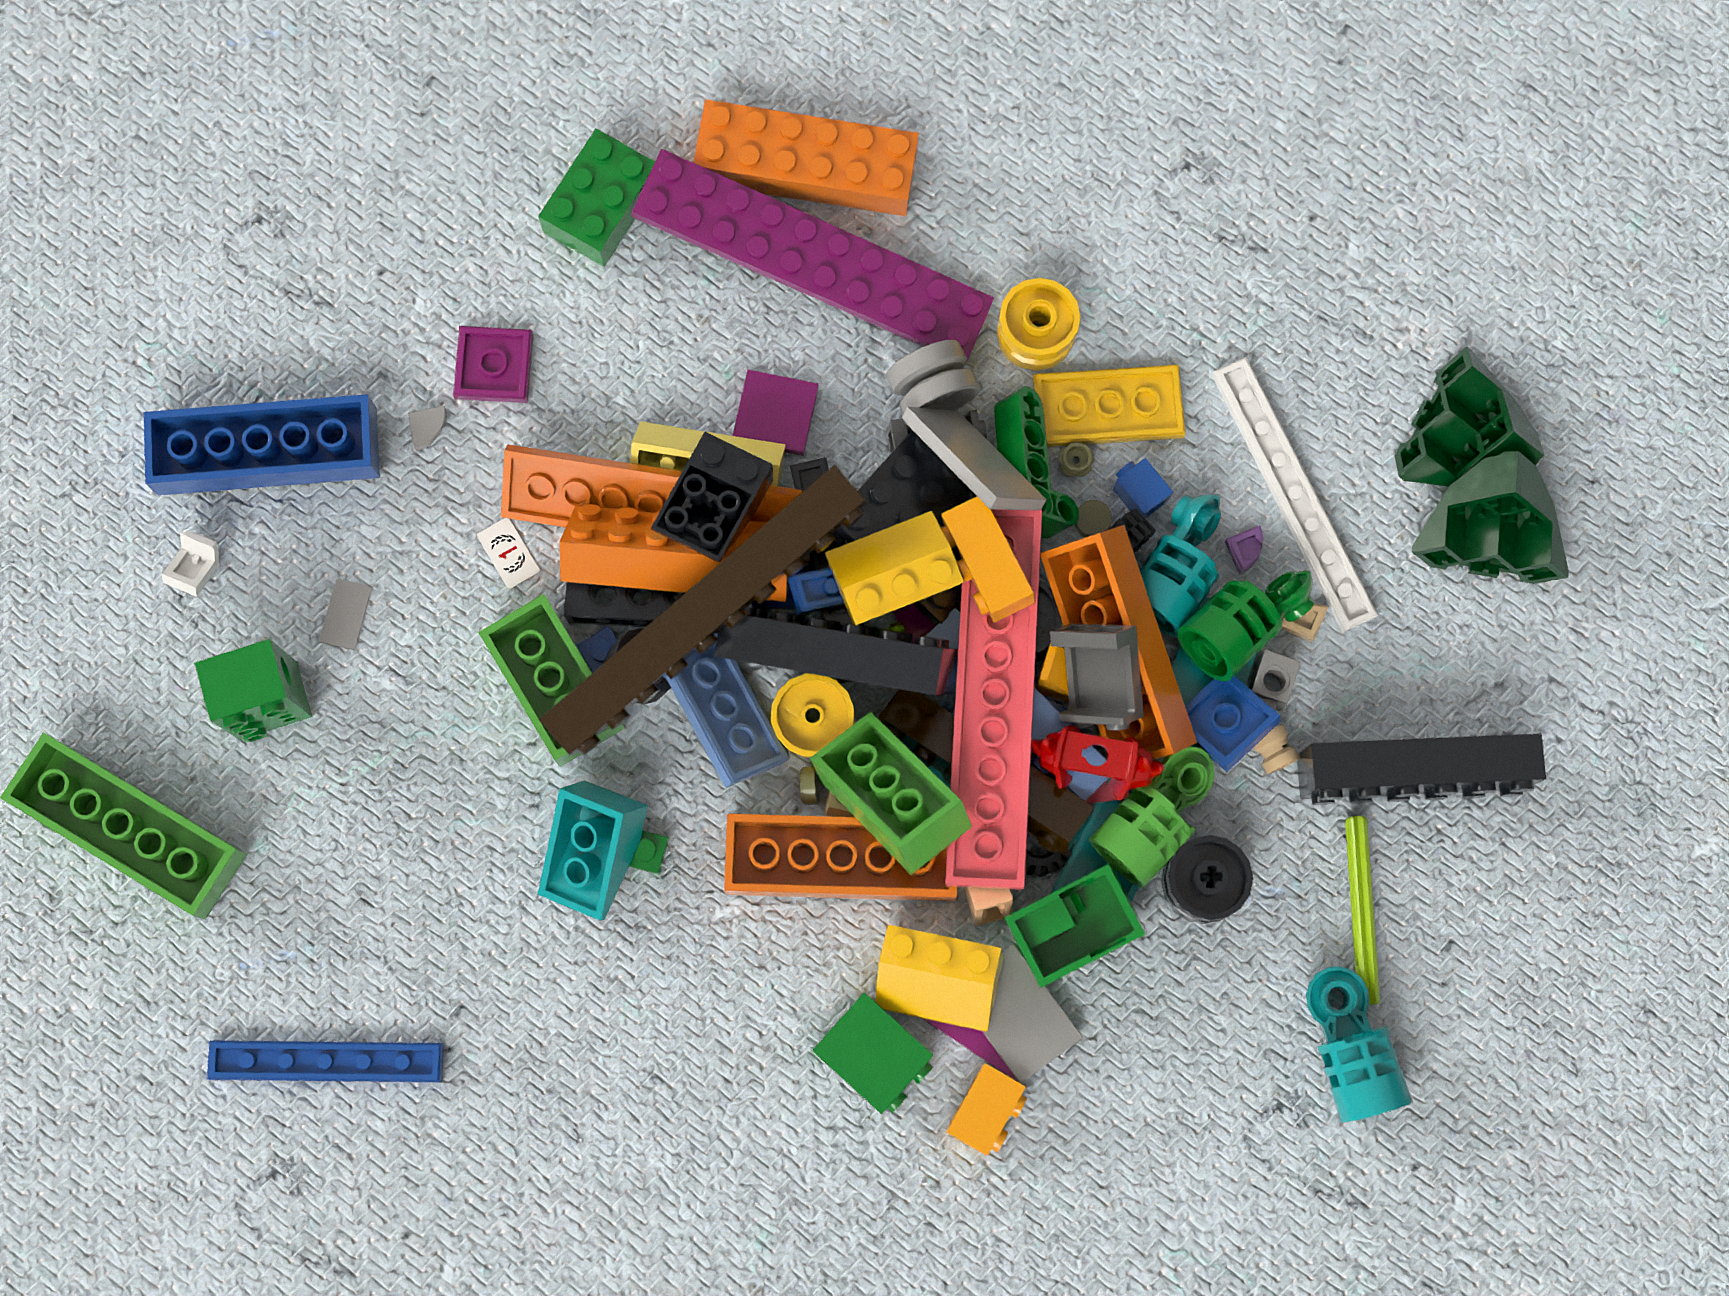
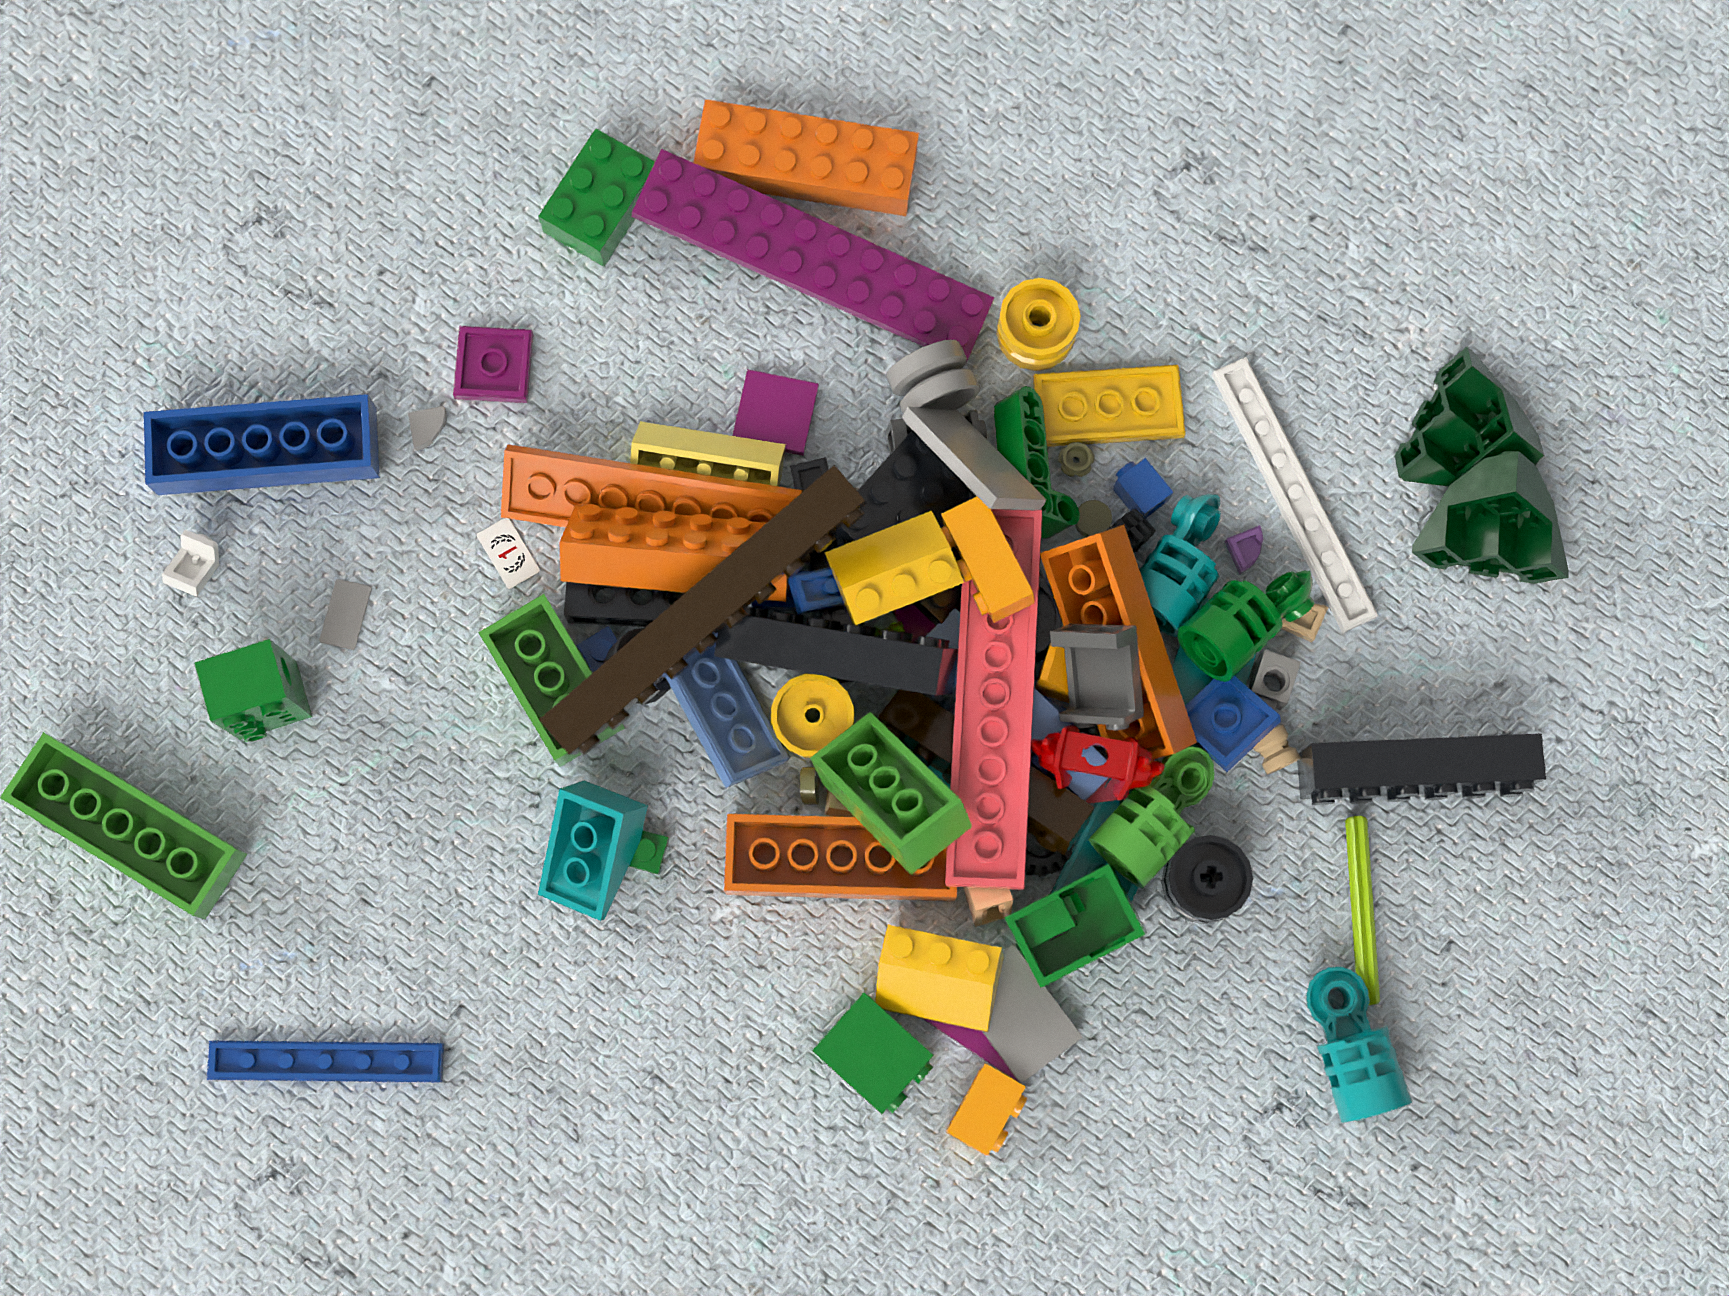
(714, 497): black slope -> none

